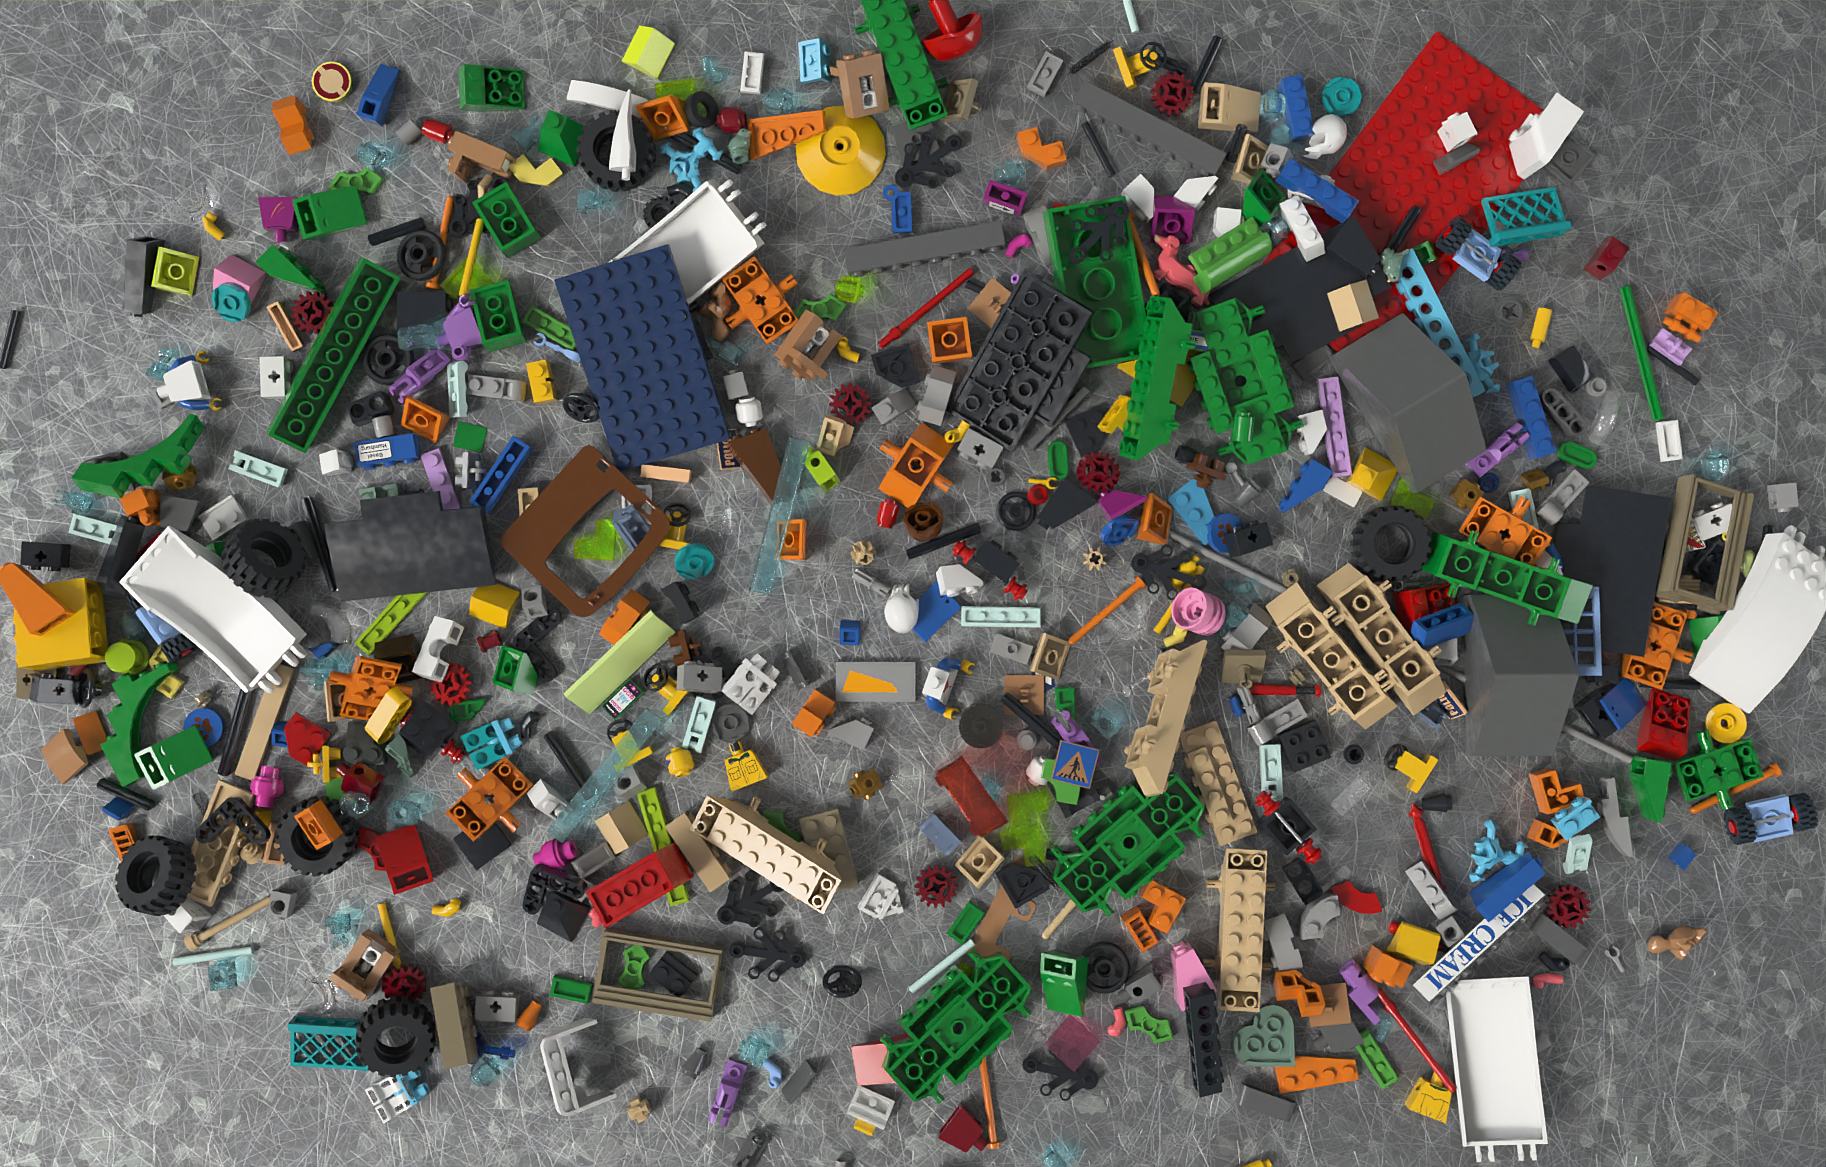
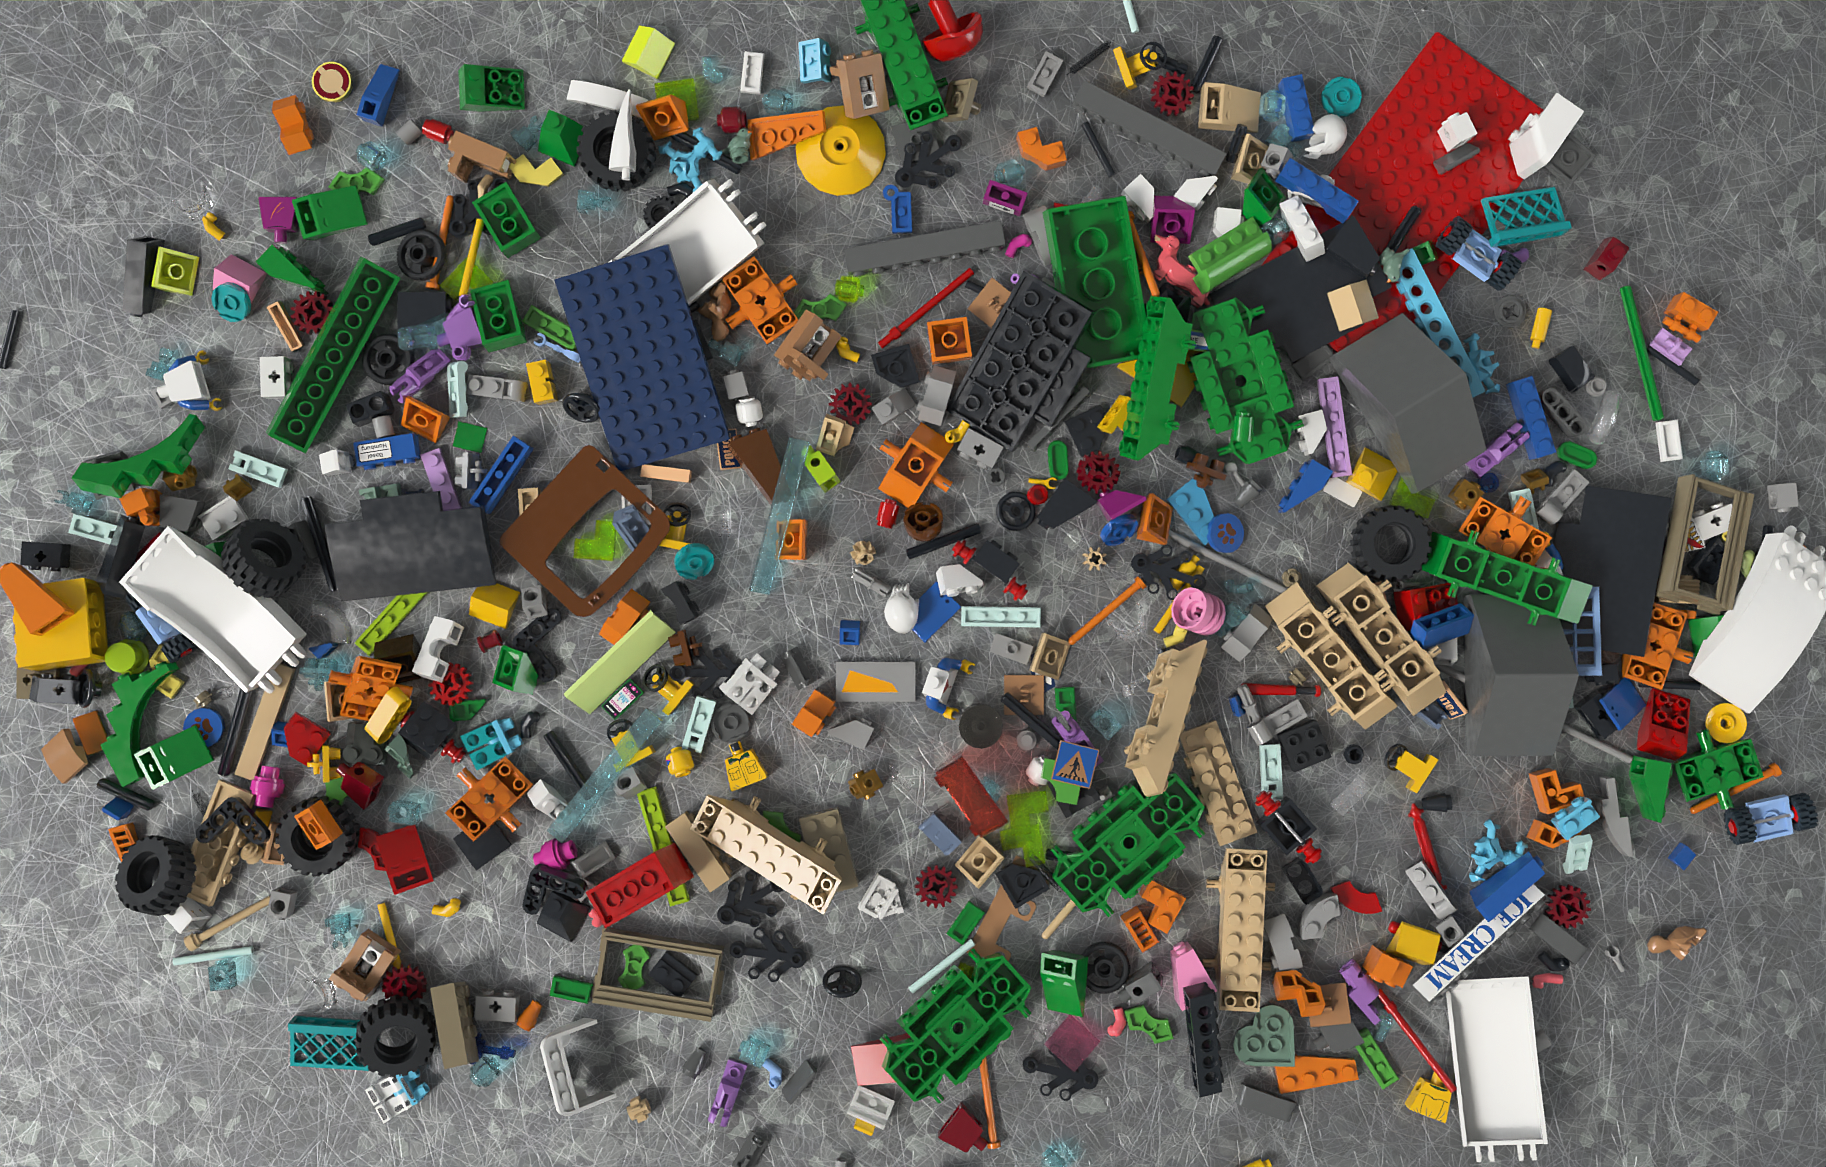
(237, 488): none -> pearl gold tile
(354, 804): clear light blue head -> none
(622, 827): tan slope -> none
(688, 680): light grey brick -> none
(692, 112): black tyre -> none
(1102, 230): black plant -> none
(1243, 667): dark tan tile -> none
(1248, 539): black brick -> none

